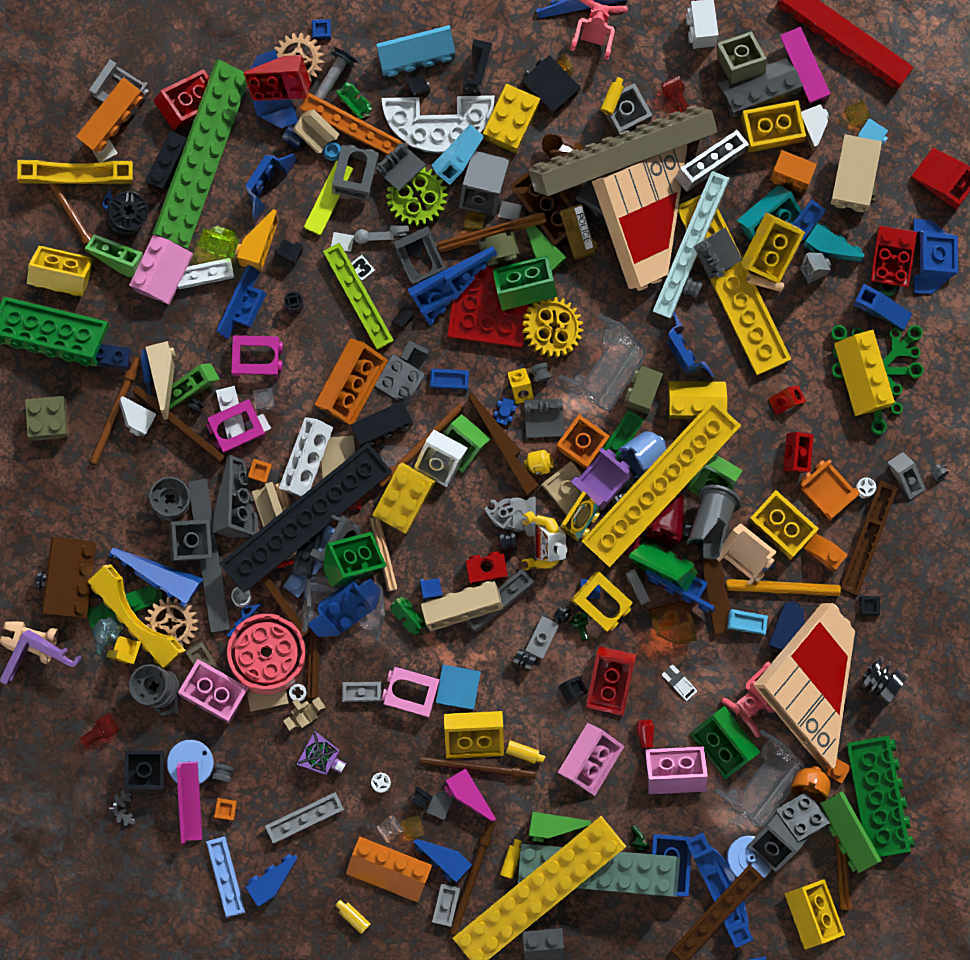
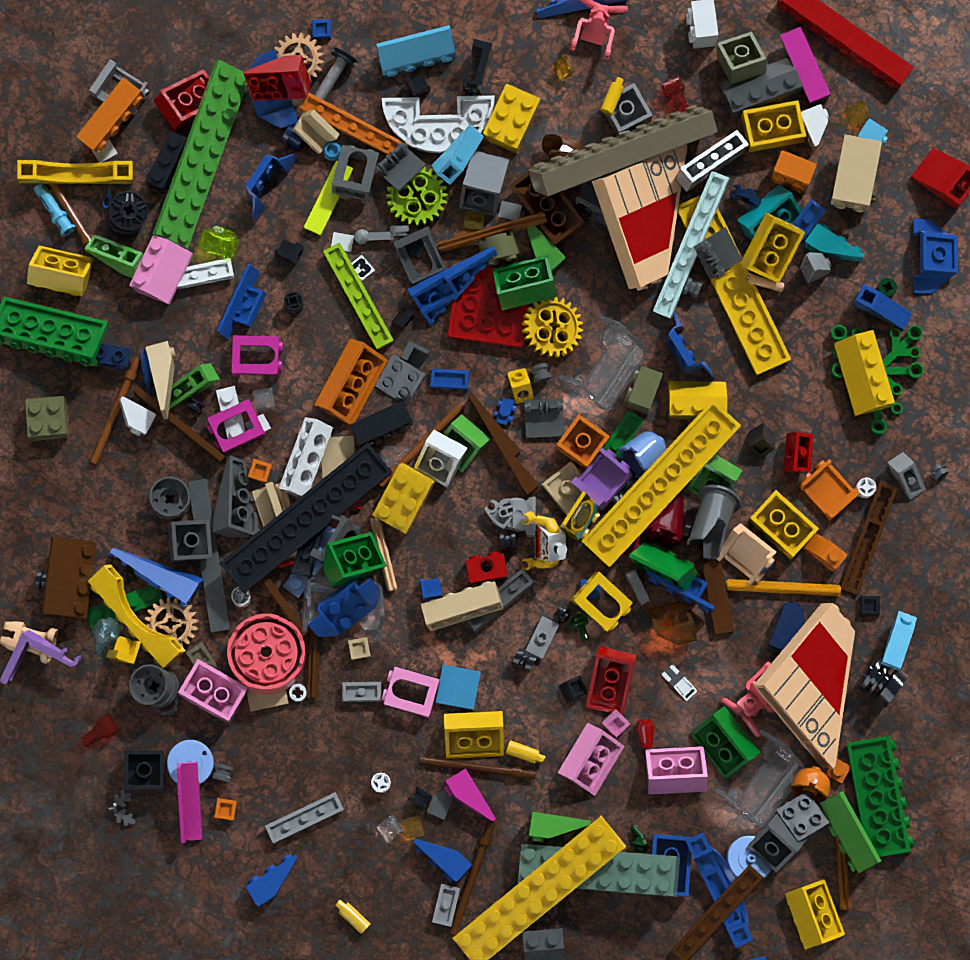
(58, 216): none -> medium azure pin
(225, 877): light blue tile -> none
(244, 616): blue hand -> none
(257, 243): light orange slope -> none
(304, 713): tan piece -> none
(321, 756): torso -> none
(359, 107): green hinge -> none
(359, 648): none -> tan plate
(388, 869): orange slope -> none
(403, 608): green hinge -> none
(511, 860): yellow cylinder -> none
(539, 462): yellow head -> none
(550, 84): black panel -> none
(578, 233): pearl gold door -> none
(616, 723): none -> bright pink plate
(747, 196): none -> dark blue plate
(747, 622): medium azure tile -> none
(761, 440): none -> black panel
(786, 399): red bracket -> none
(893, 256): red slope -> none
(898, 640): none -> medium azure slope

